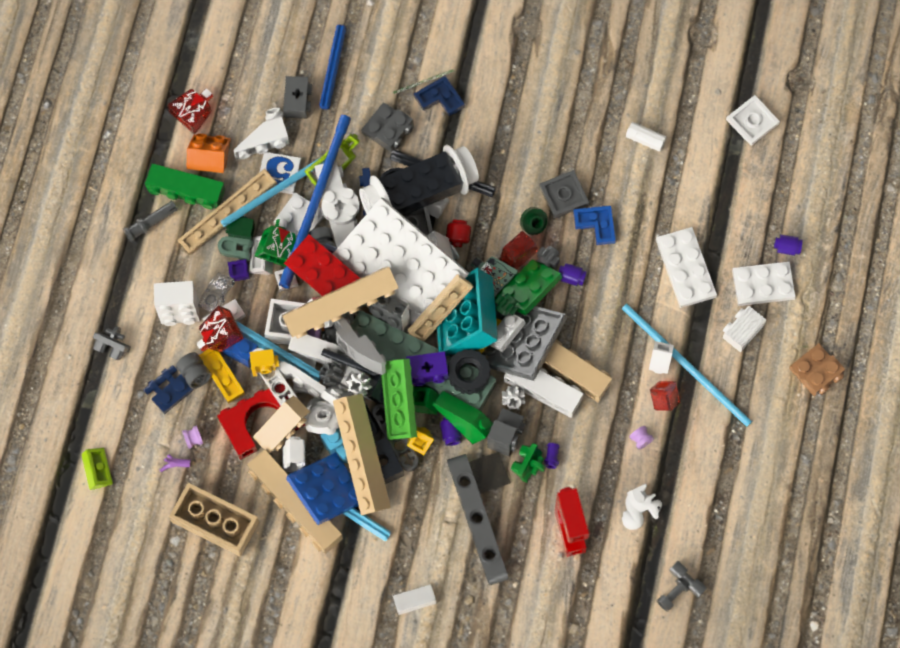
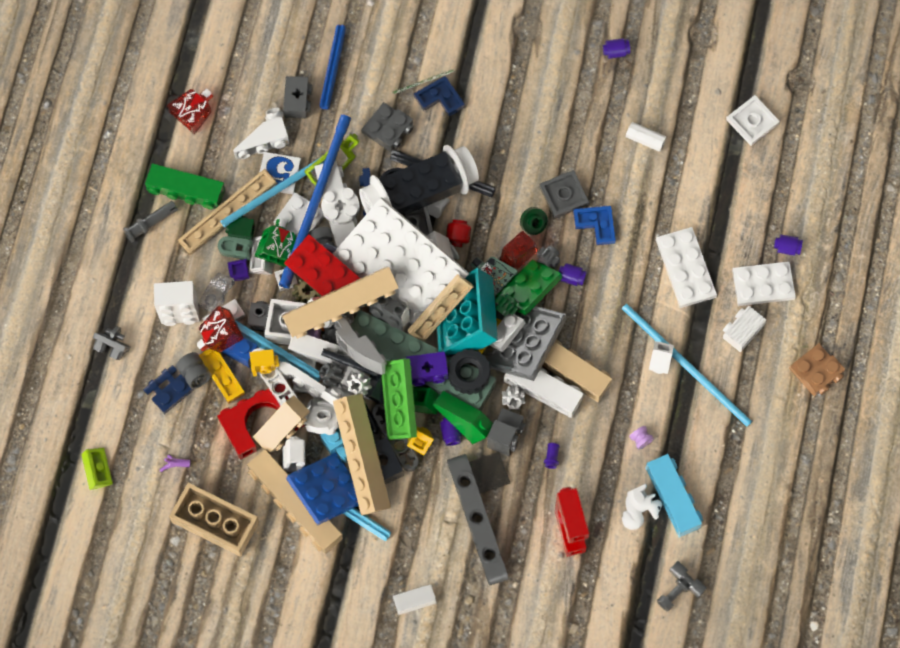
(192, 437): lavender wheel -> none
(208, 153): orange slope -> none
(258, 316): none -> dark grey brick
(301, 290): none -> olive gear
(531, 464): green hips -> none
(616, 48): none -> dark purple brick
(665, 395): clear red panel -> none
(673, 495): none -> medium azure brick

